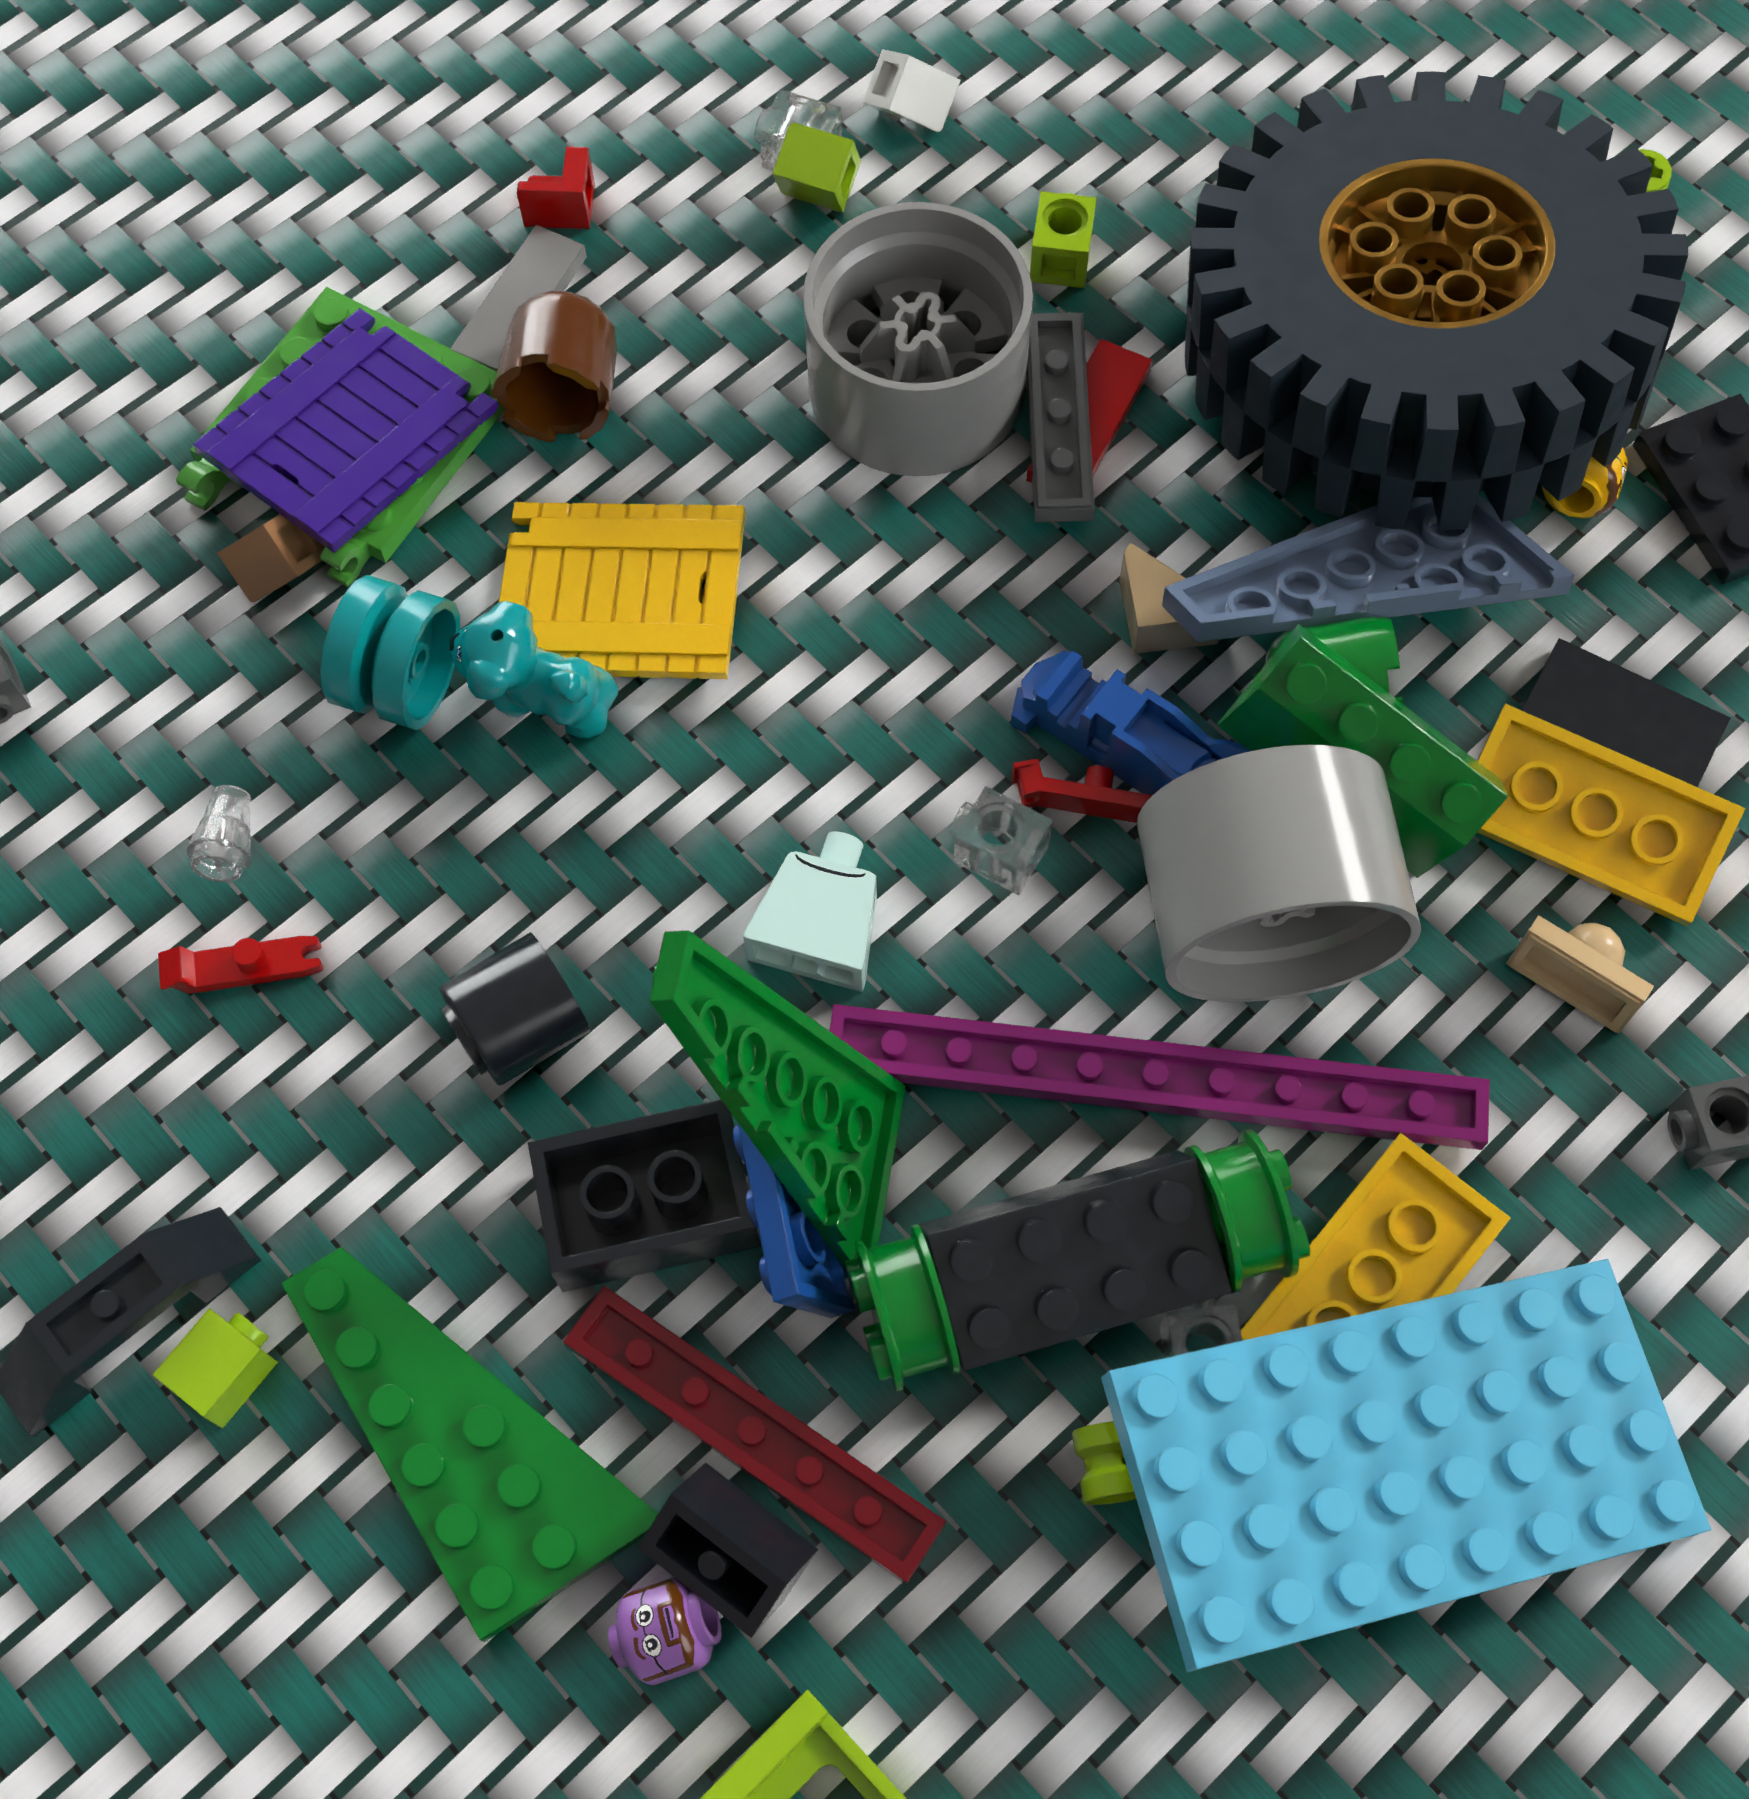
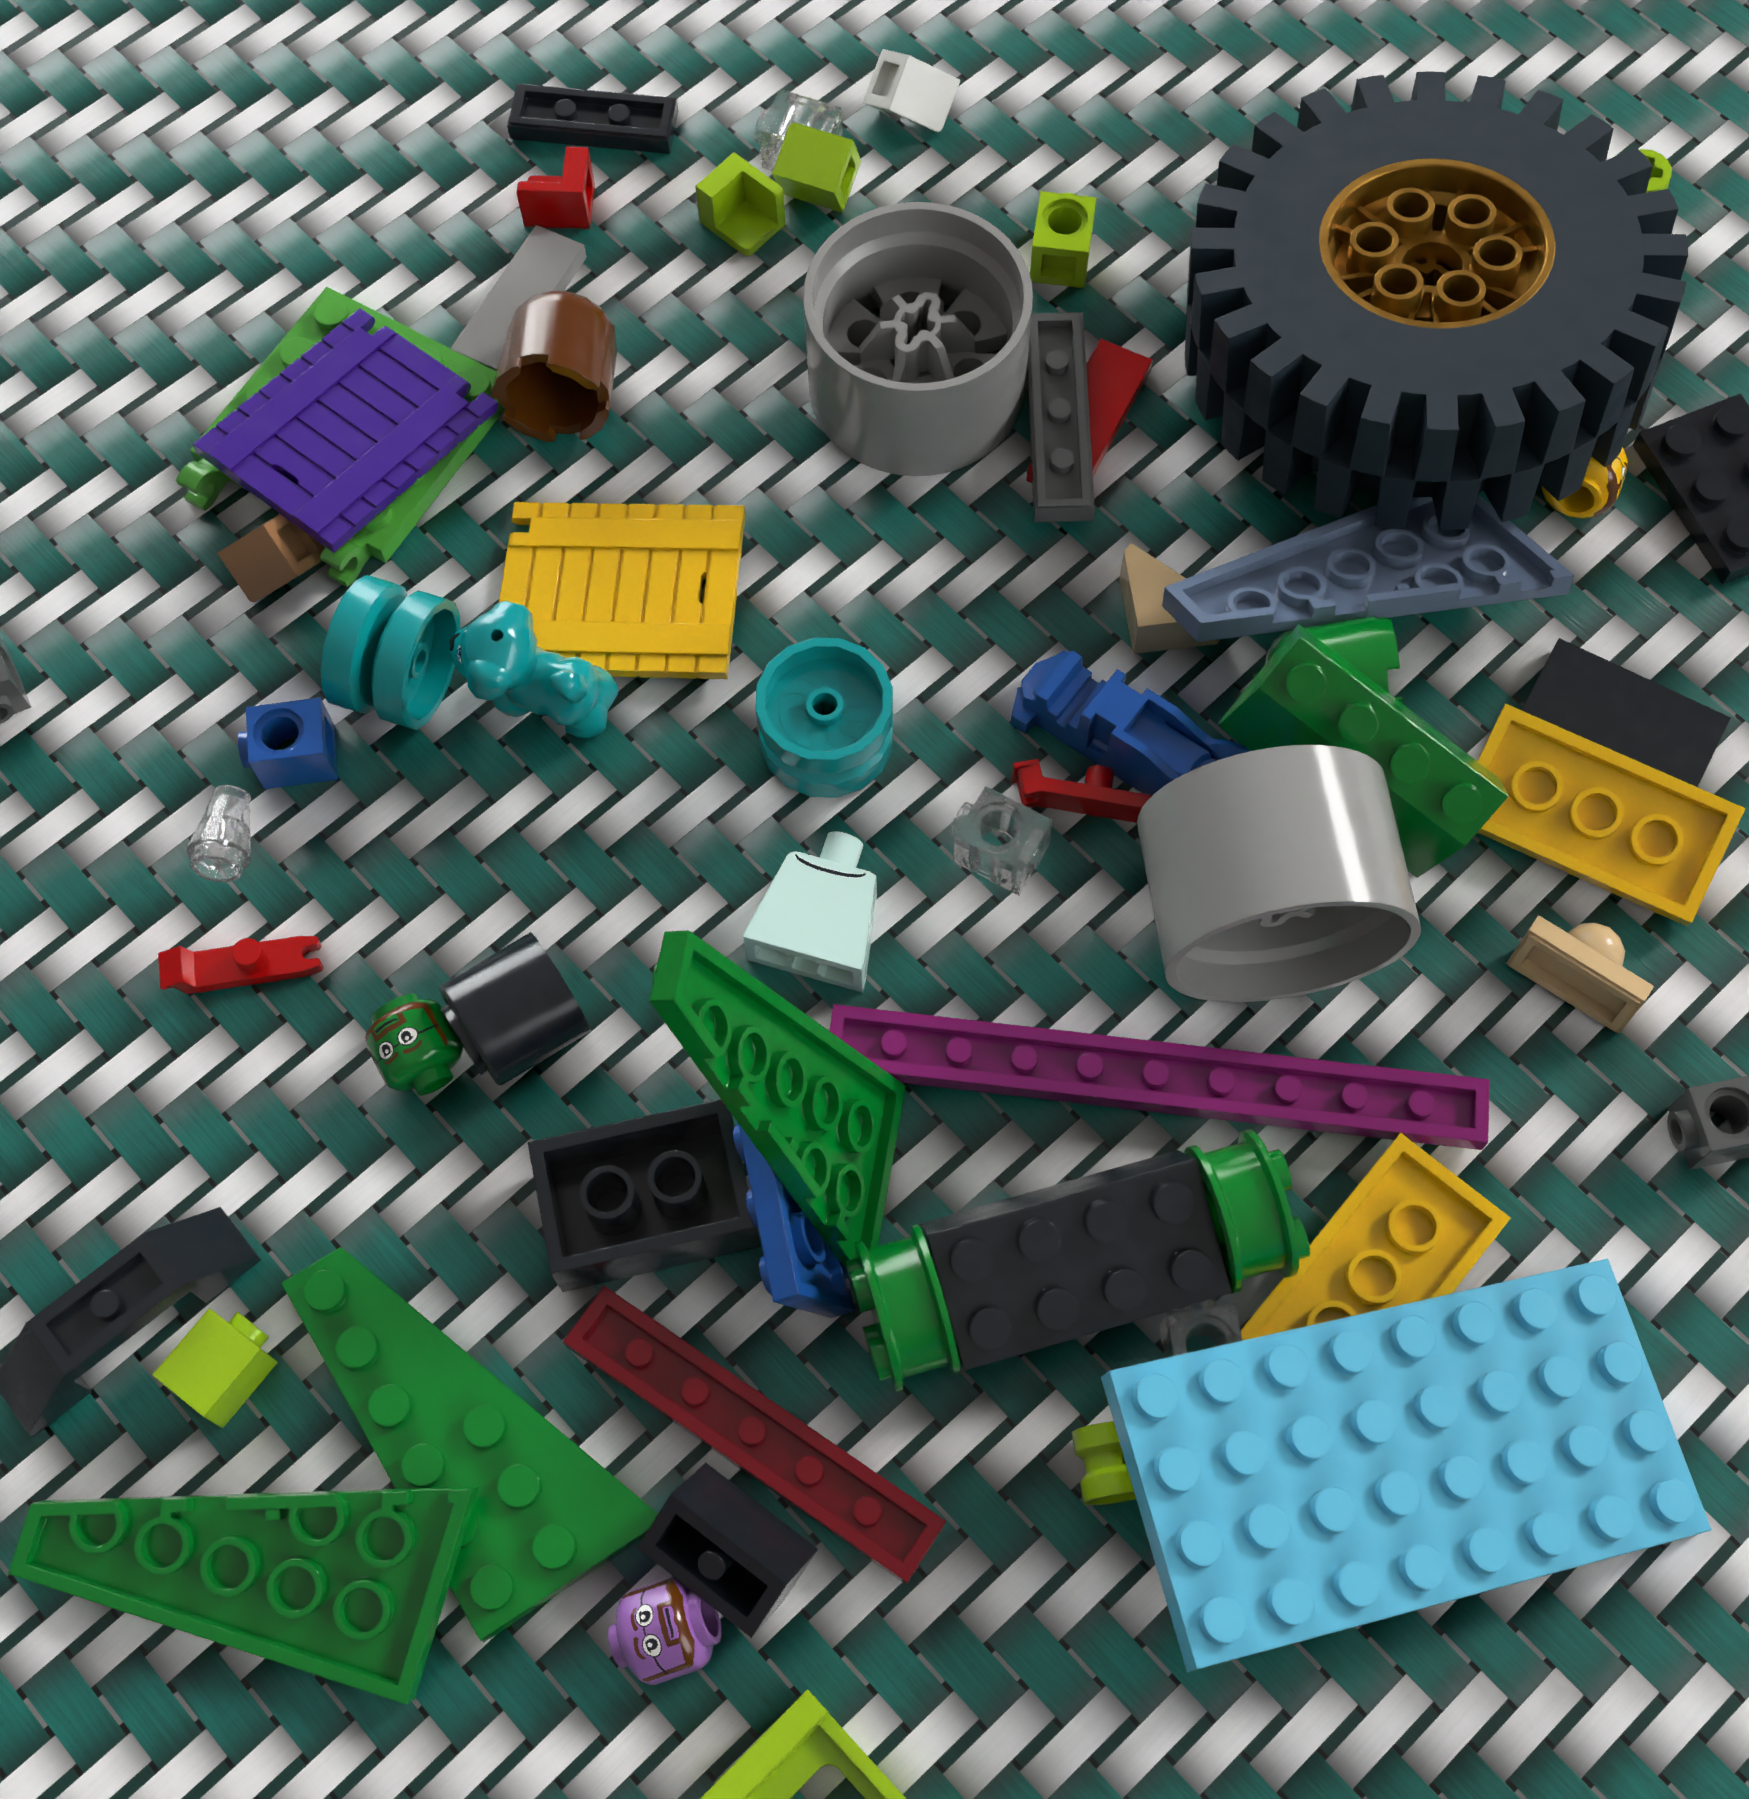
(295, 1577): none -> green wing
(307, 760): none -> blue brick
(413, 1044): none -> green head
(593, 118): none -> black tile
(740, 204): none -> lime panel
(825, 717): none -> teal wheel

